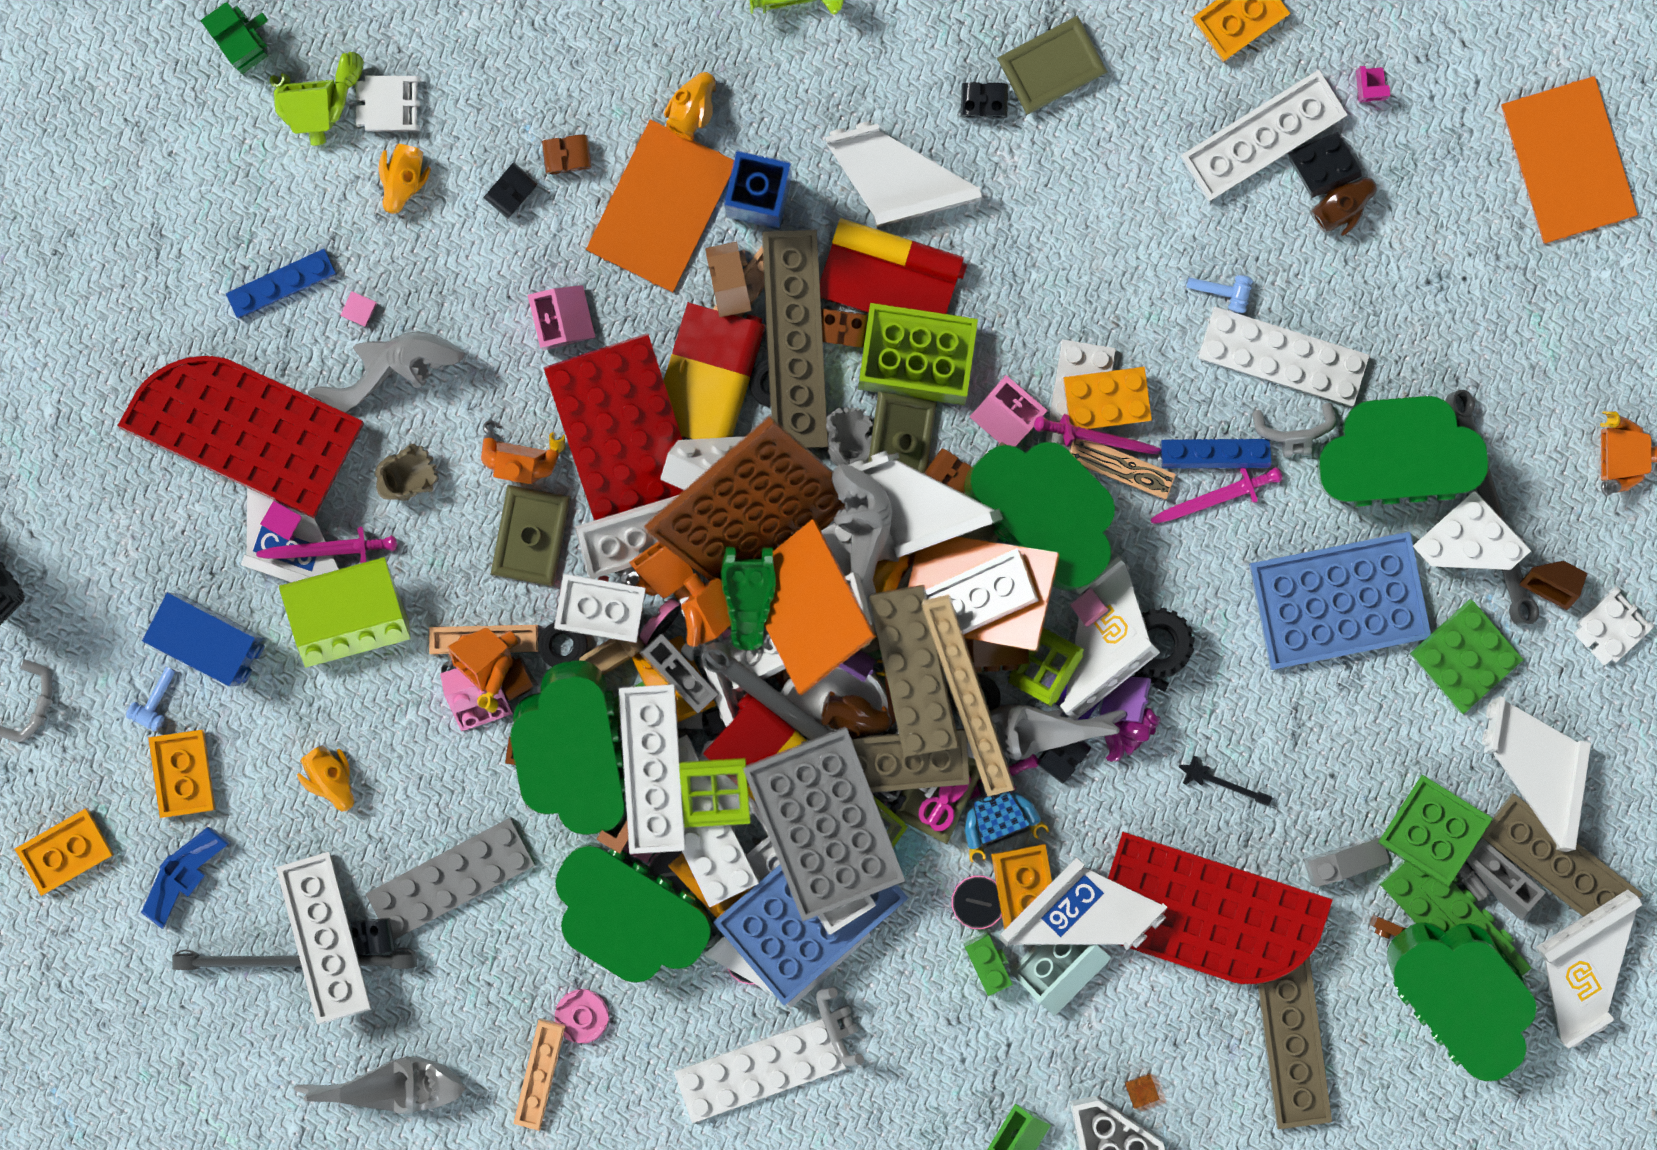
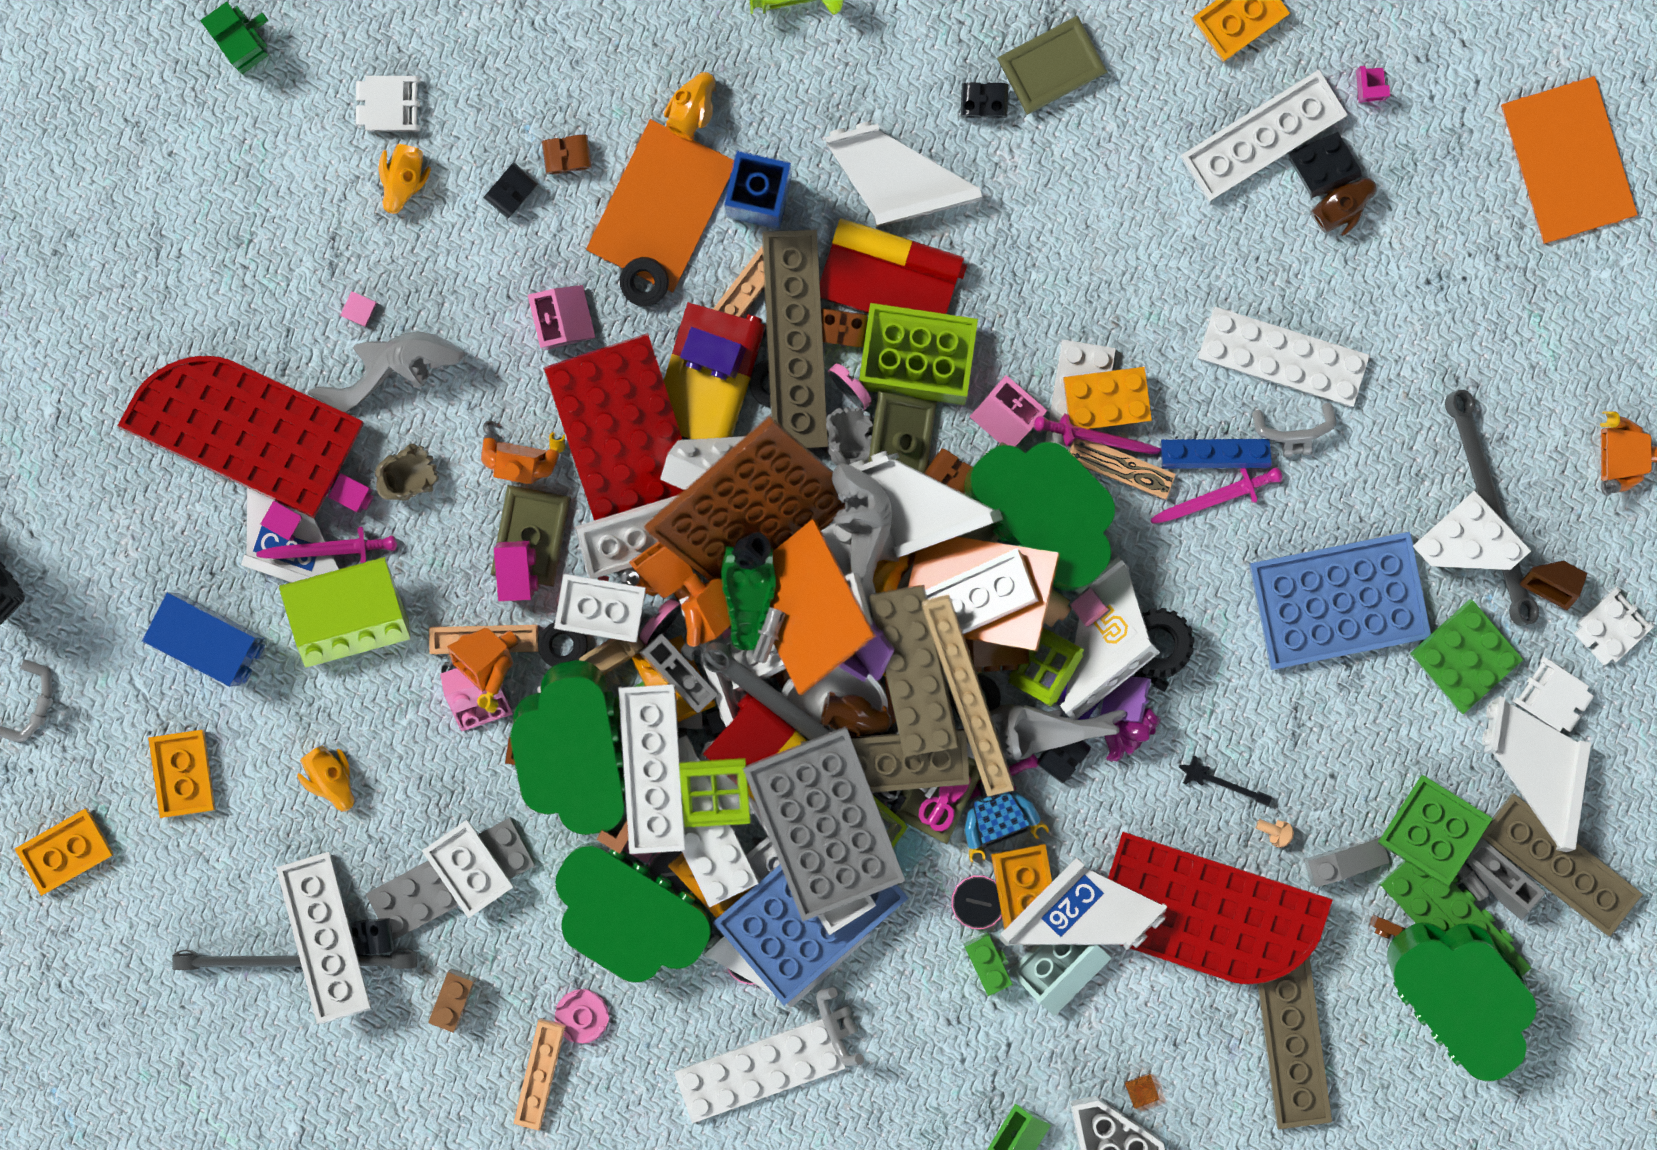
(146, 715): light blue piece -> none
(182, 874): blue plate -> none
(281, 283): blue plate -> none
(316, 104): lime torso -> none
(351, 493): none -> dark pink brick
(396, 1086): light grey piece -> none
(452, 1000): none -> medium nougat brick
(468, 868): none -> white plate
(515, 571): none -> dark pink brick
(518, 680): reddish brown slope -> none
(660, 277): none -> black tyre
(712, 353): none -> dark purple brick
(728, 279): medium nougat brick -> none
(752, 551): none -> black plate
(768, 634): none -> light grey axle
(850, 387): none -> bright pink tile
(876, 653): none -> medium lavender piece
(1056, 608): none -> light nougat plate
(1239, 293): light blue piece -> none
(1279, 834): none -> light nougat plate
(1401, 452): green brick -> none
(1555, 696): none -> white plate
(1585, 966): white piece -> none

